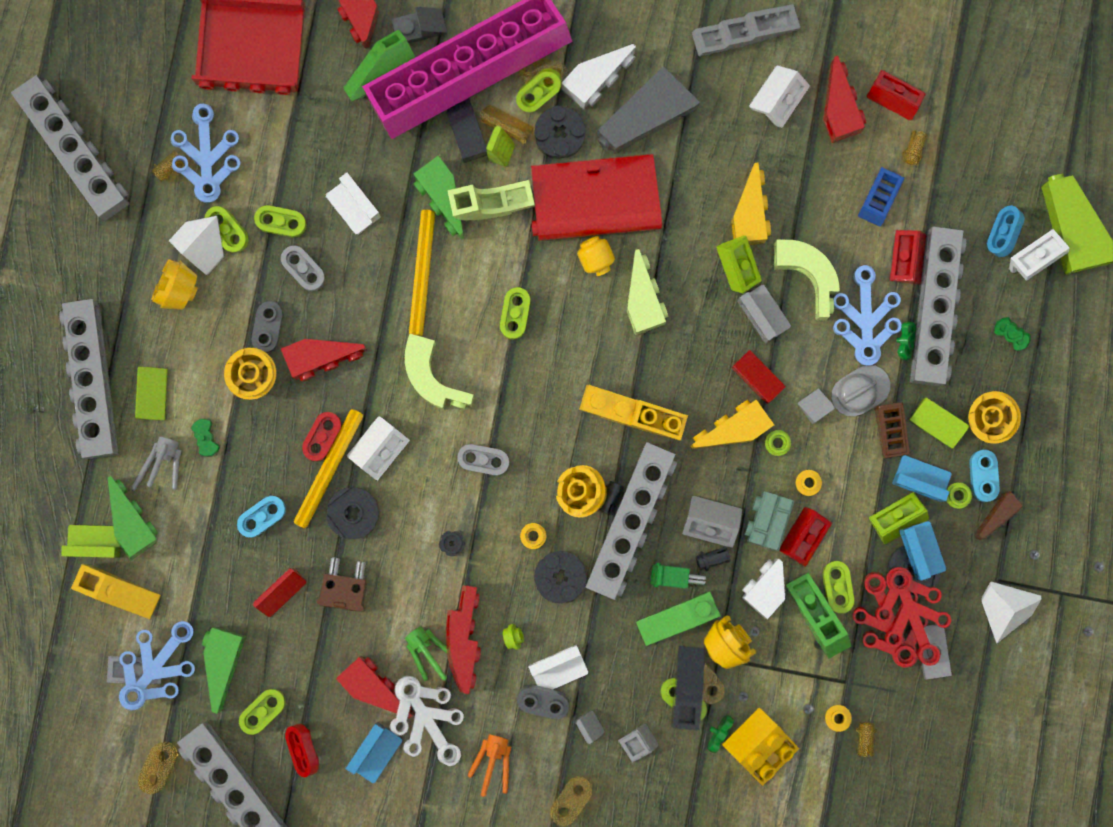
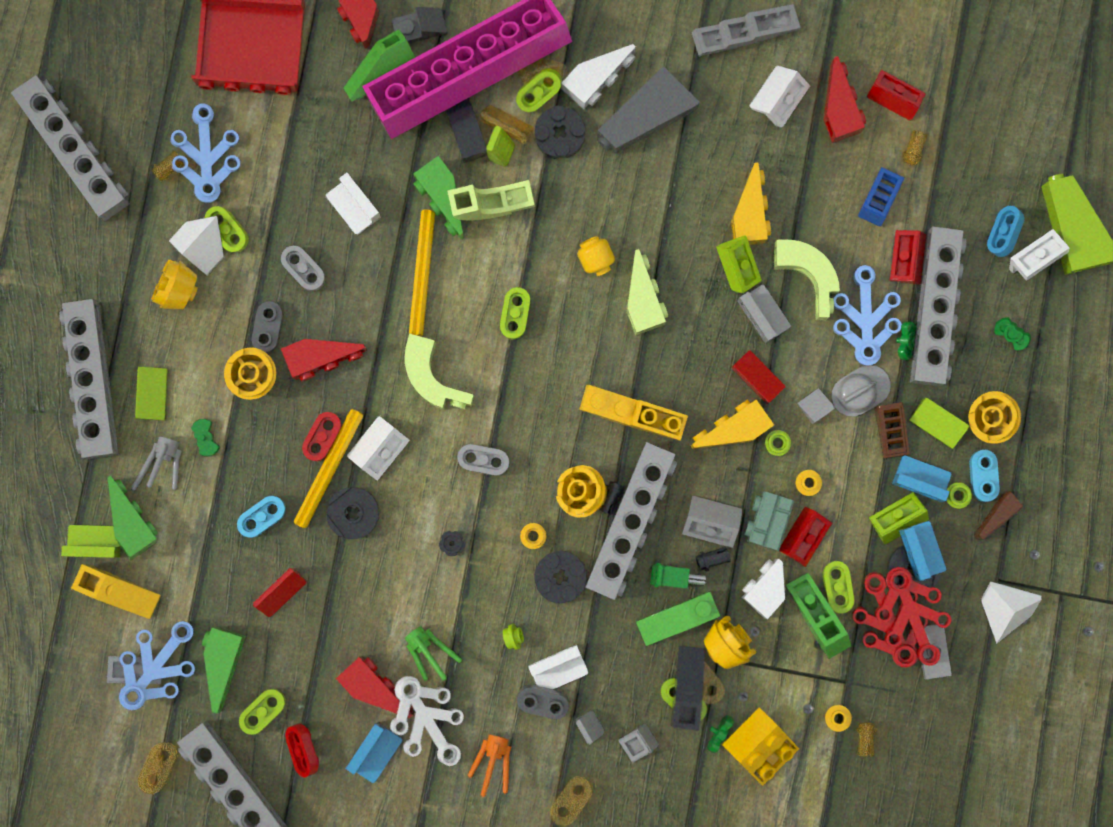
(281, 221): lime plate -> none
(342, 594): reddish brown piece -> none
(461, 651): red slope -> none
(595, 197): red door -> none

